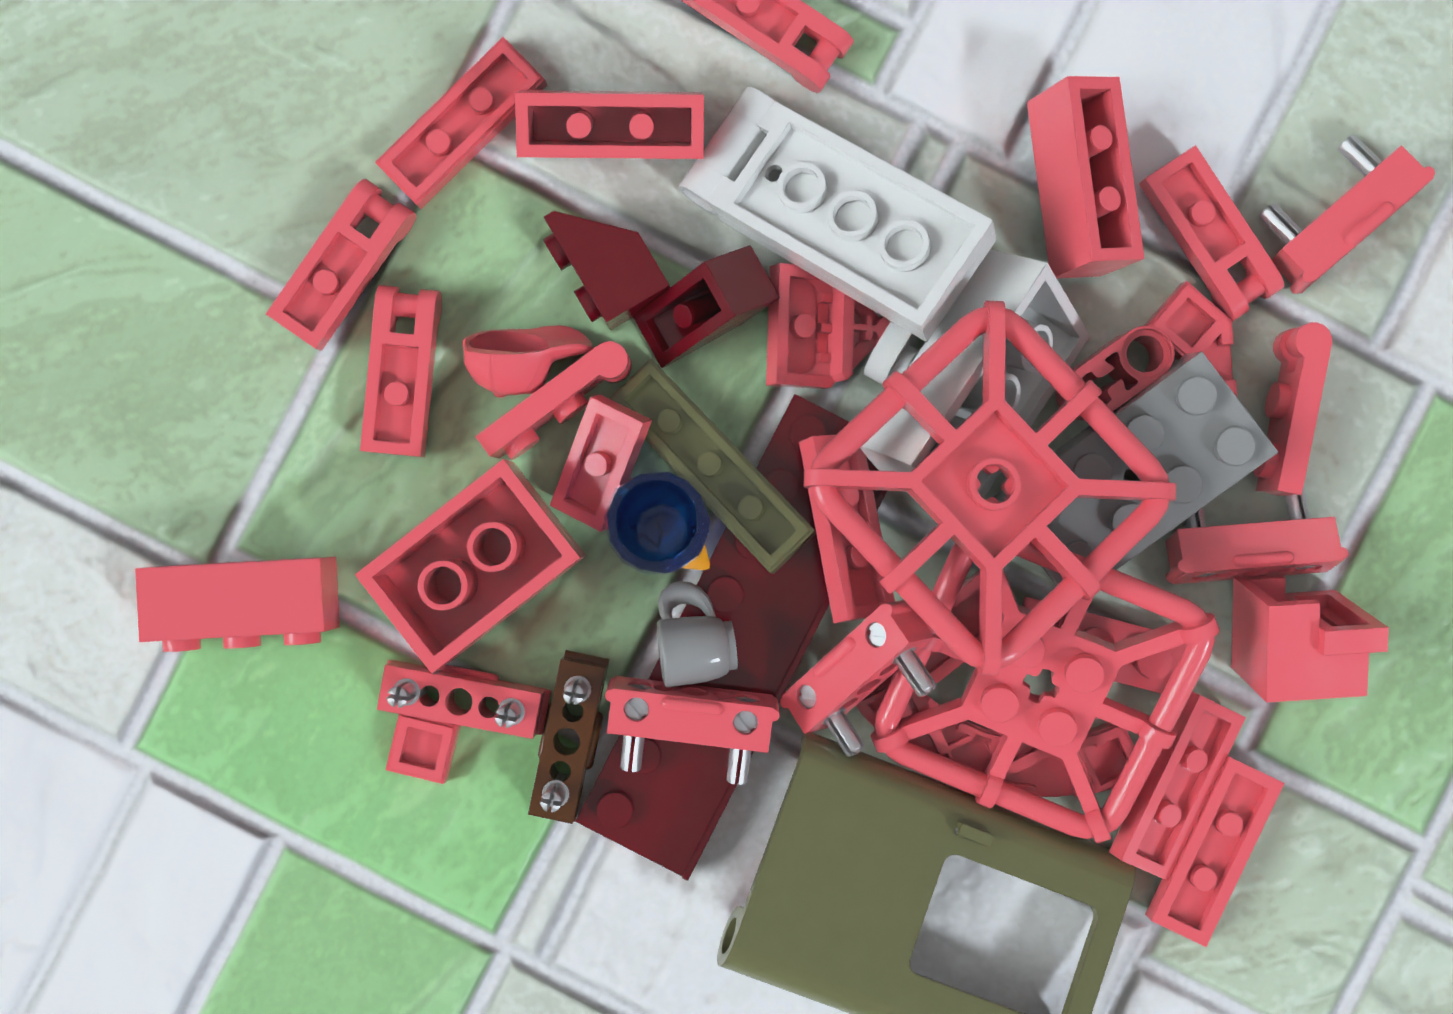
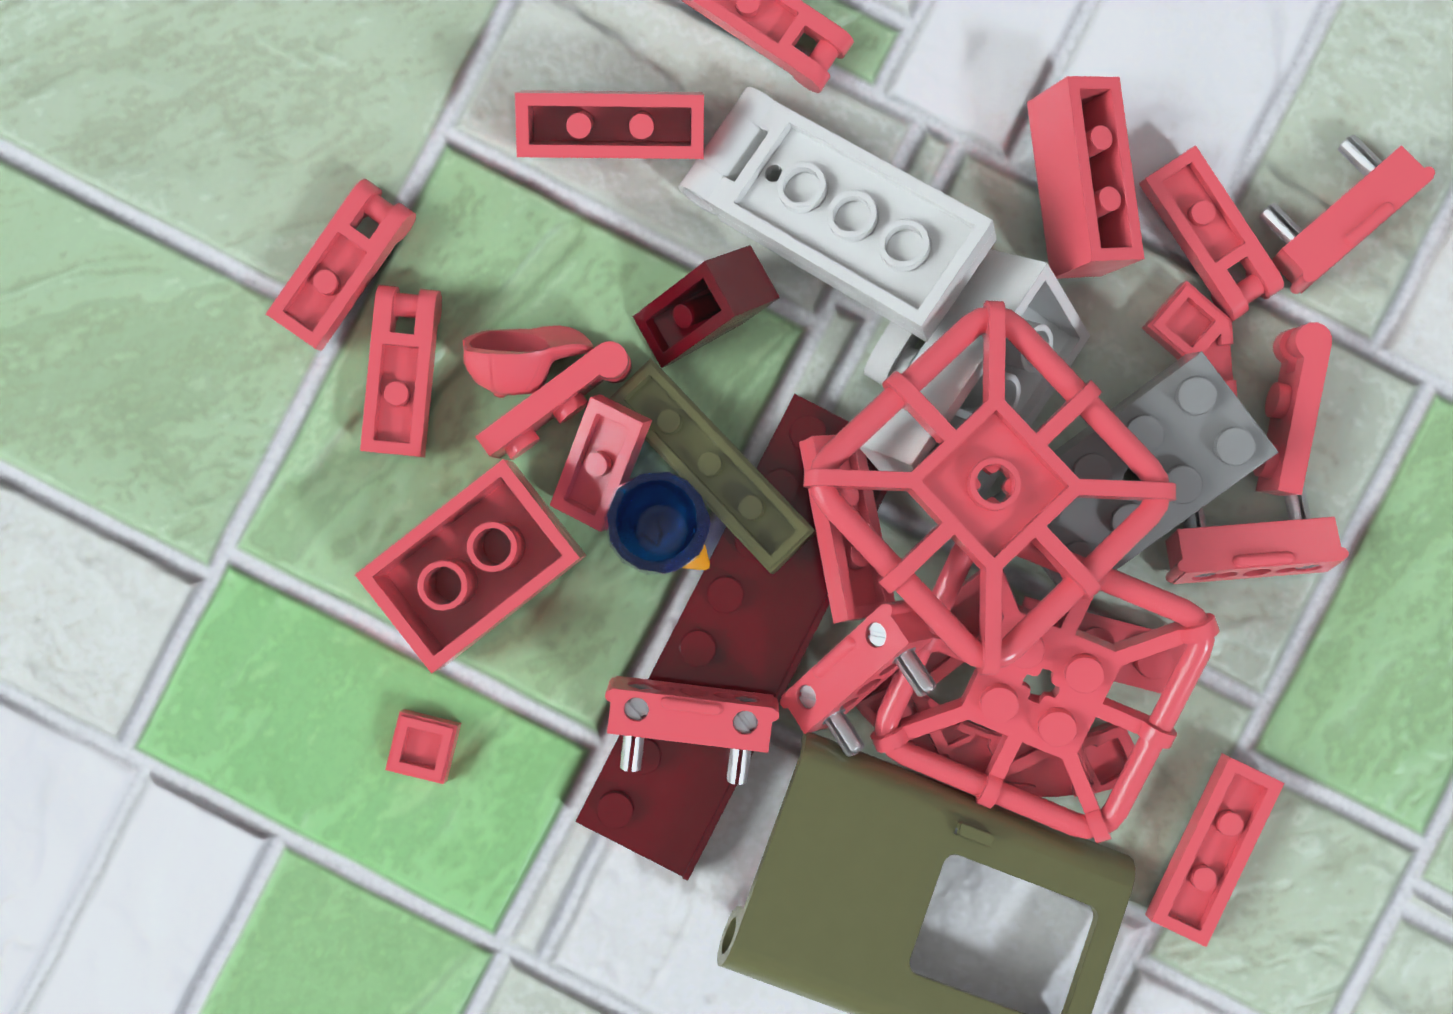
(237, 602): coral brick -> none
(459, 123): coral tile -> none
(520, 708): coral piece -> none
(582, 681): reddish brown piece -> none
(611, 263): dark red slope -> none
(693, 646): light grey piece -> none
(815, 331): coral slope -> none
(1113, 360): coral beam -> none
(1177, 787): coral plate -> none
(1301, 641): coral plate -> none

